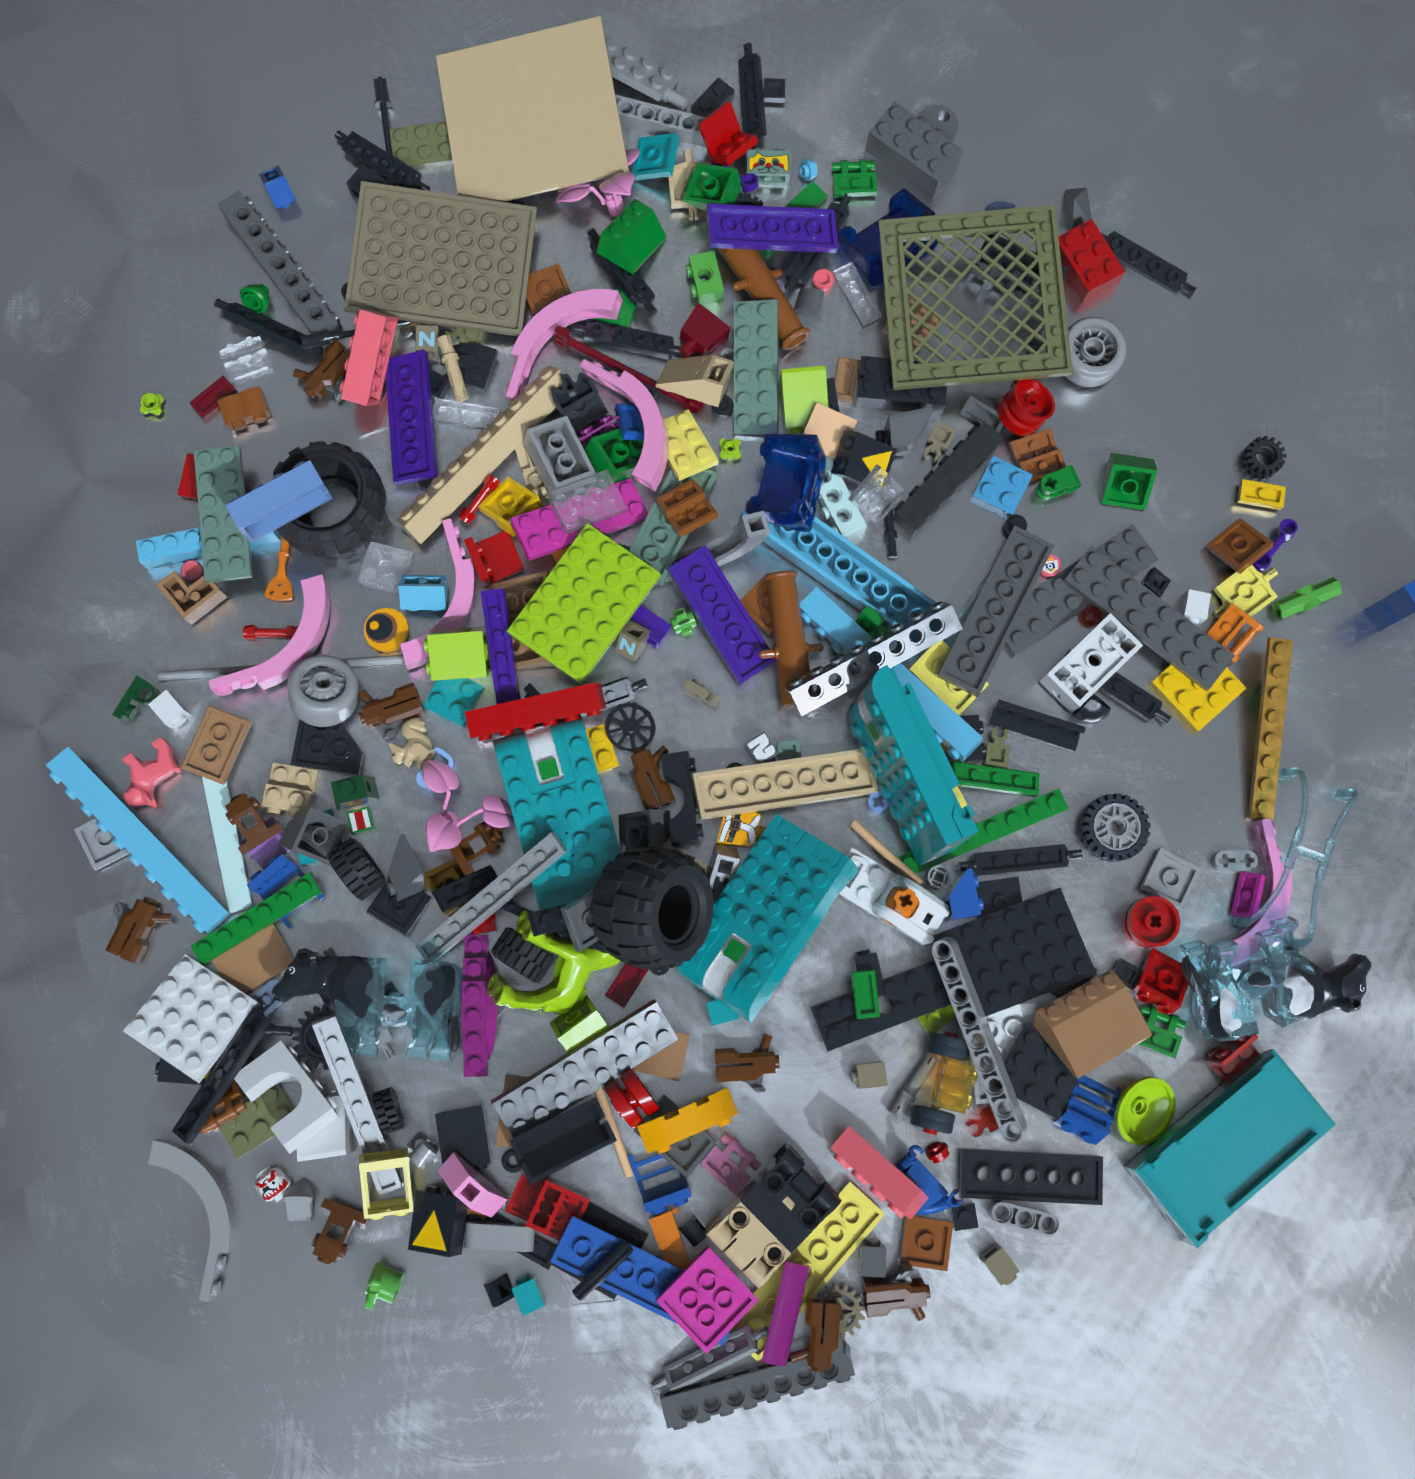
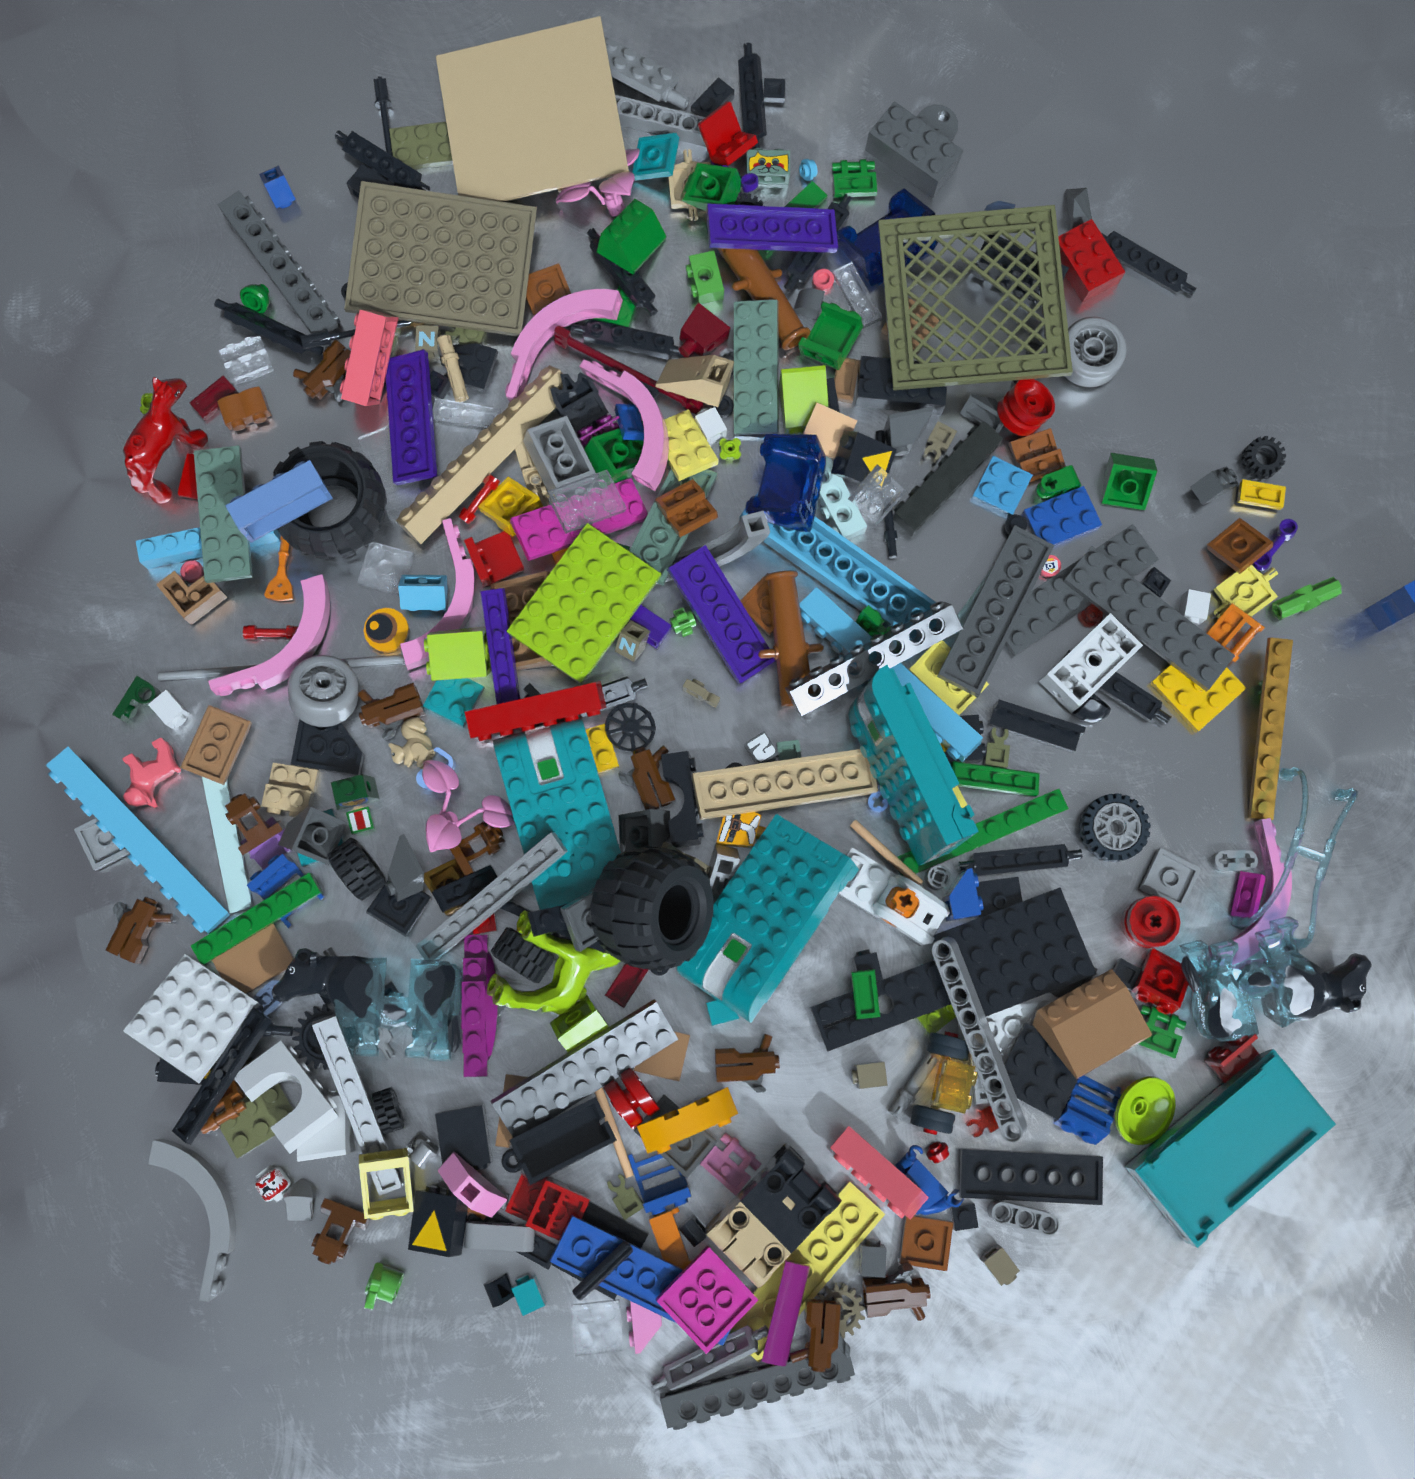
(155, 435): none -> red animal
(627, 1200): none -> olive plate
(644, 1324): none -> bright pink slope
(711, 425): none -> white brick
(832, 336): none -> green panel
(1063, 517): none -> blue plate
(1214, 484): none -> dark grey slope

